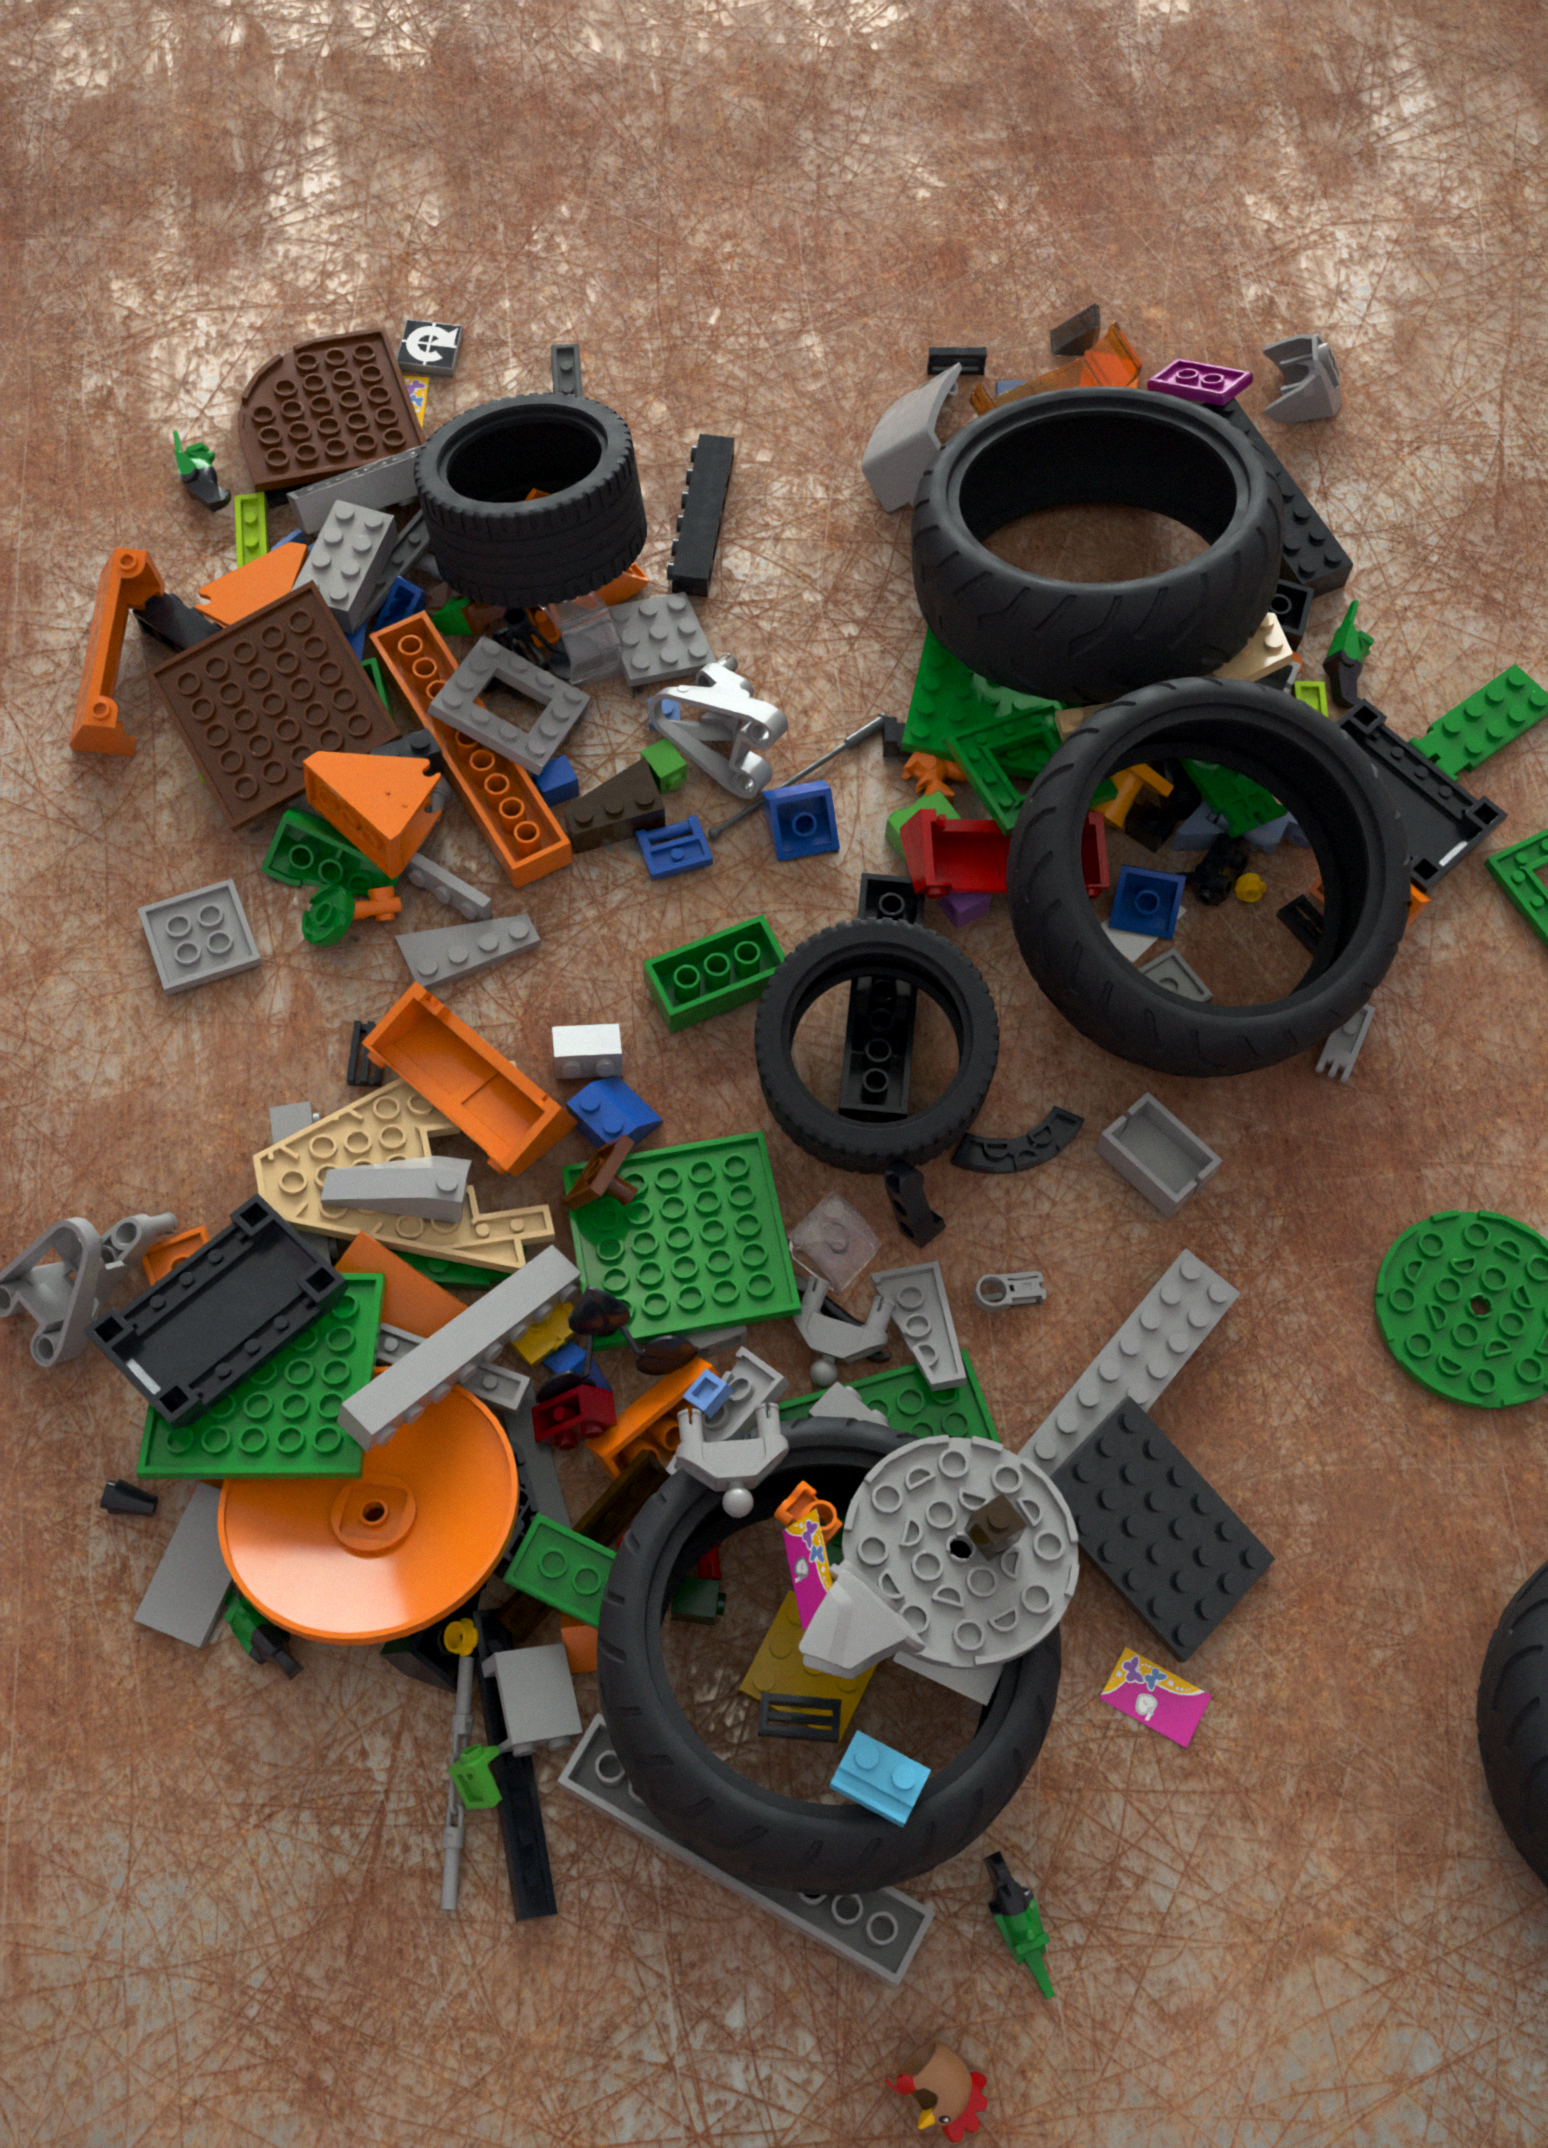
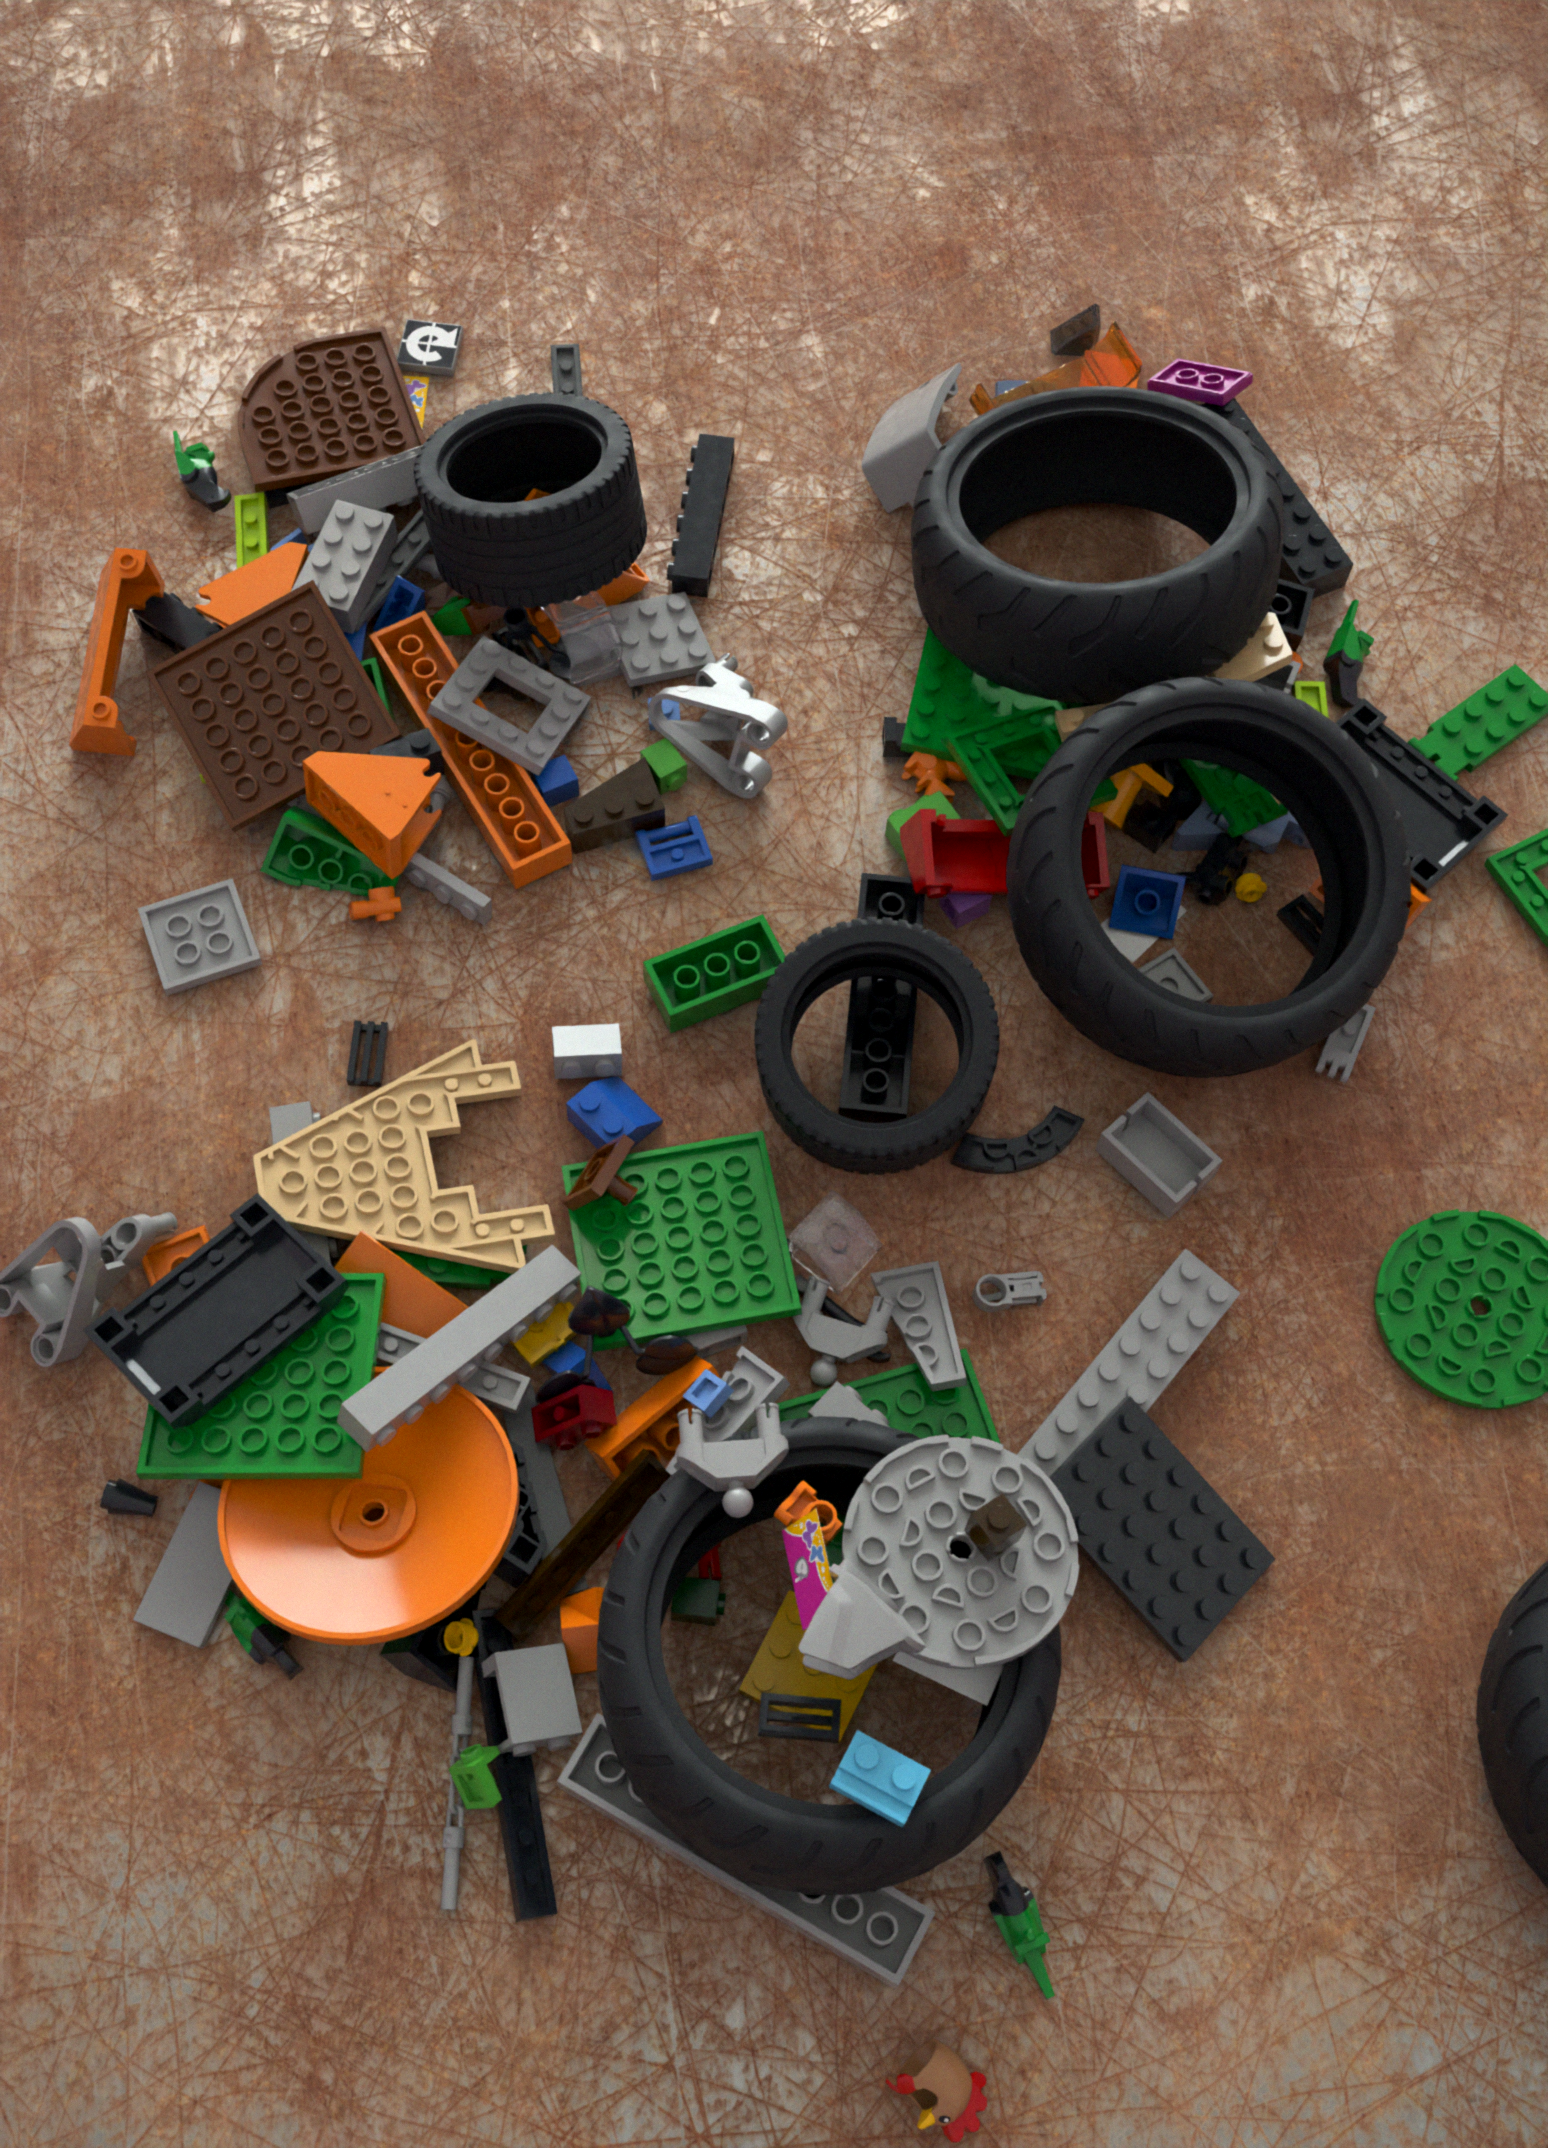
(328, 916): green tile -> none
(410, 1187): light grey wedge -> none
(460, 950): light grey wing -> none
(468, 1081): orange windscreen -> none
(561, 1570): green tile -> none
(801, 820): blue slope -> none
(849, 743): dark grey piece -> none
(910, 1204): black leg -> none
(971, 359): black tile -> none
(1155, 1697): sticker -> none
(1311, 378): light grey piece -> none

